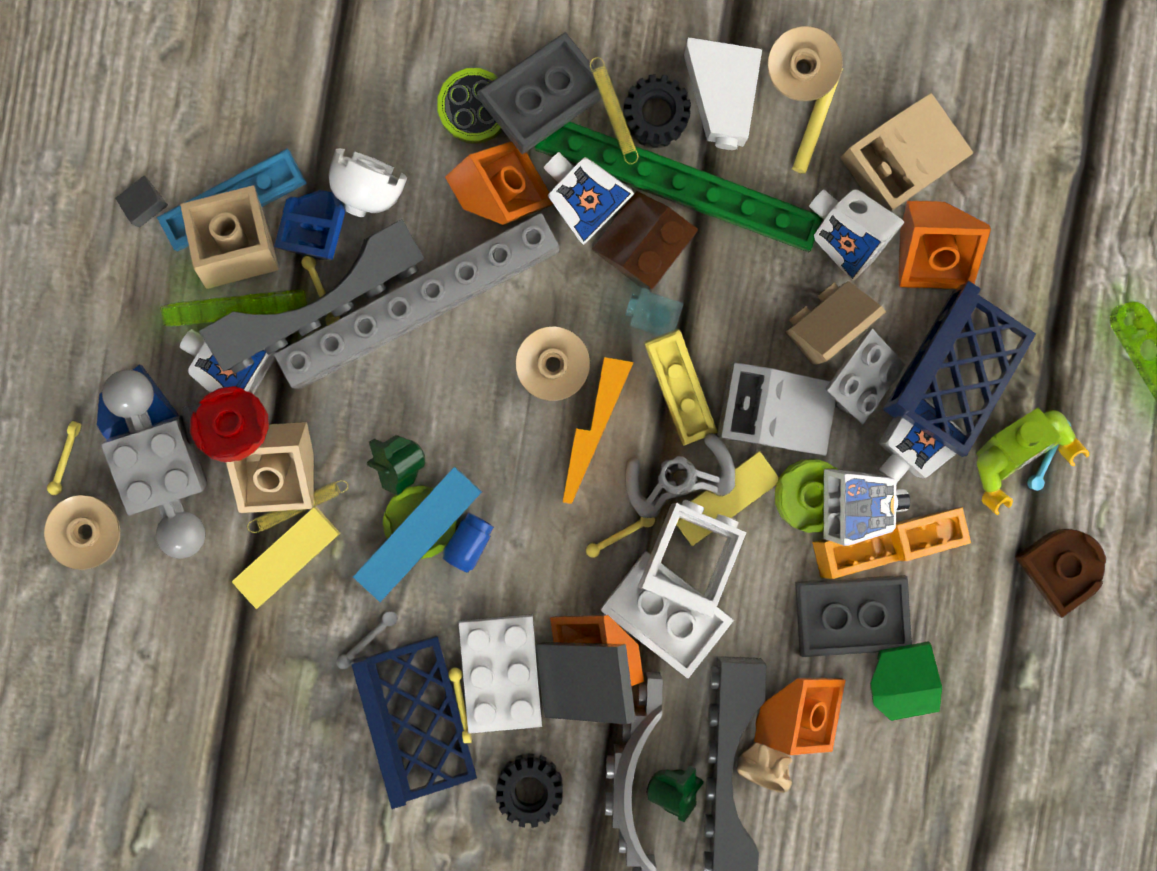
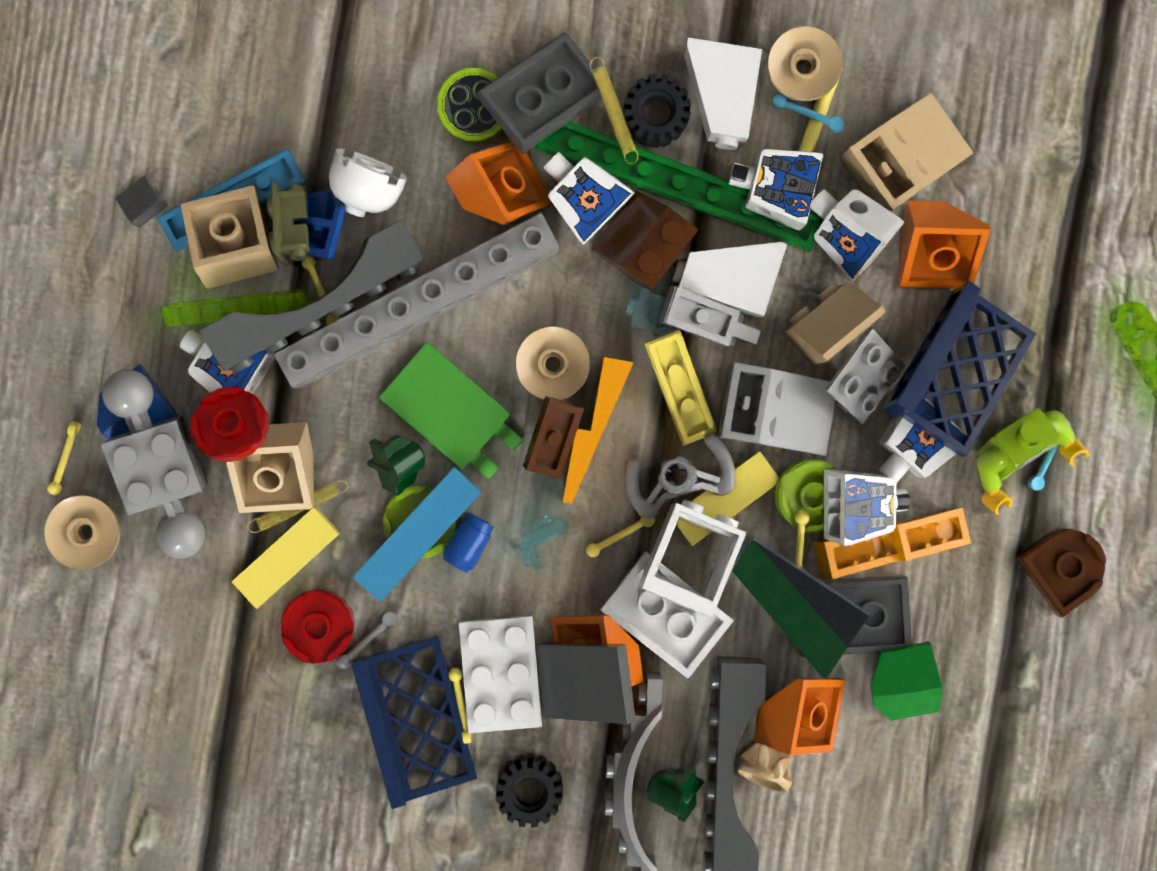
(287, 237): none -> olive hinge
(329, 621): none -> red tile
(449, 410): none -> bright green tile
(544, 530): none -> clear light blue bracket
(553, 437): none -> reddish brown tile
(706, 318): none -> light grey hinge
(733, 276): none -> white slope
(780, 184): none -> torso
(802, 519): none -> light yellow hinge
(803, 606): none -> dark green slope
(835, 124): none -> medium azure hinge

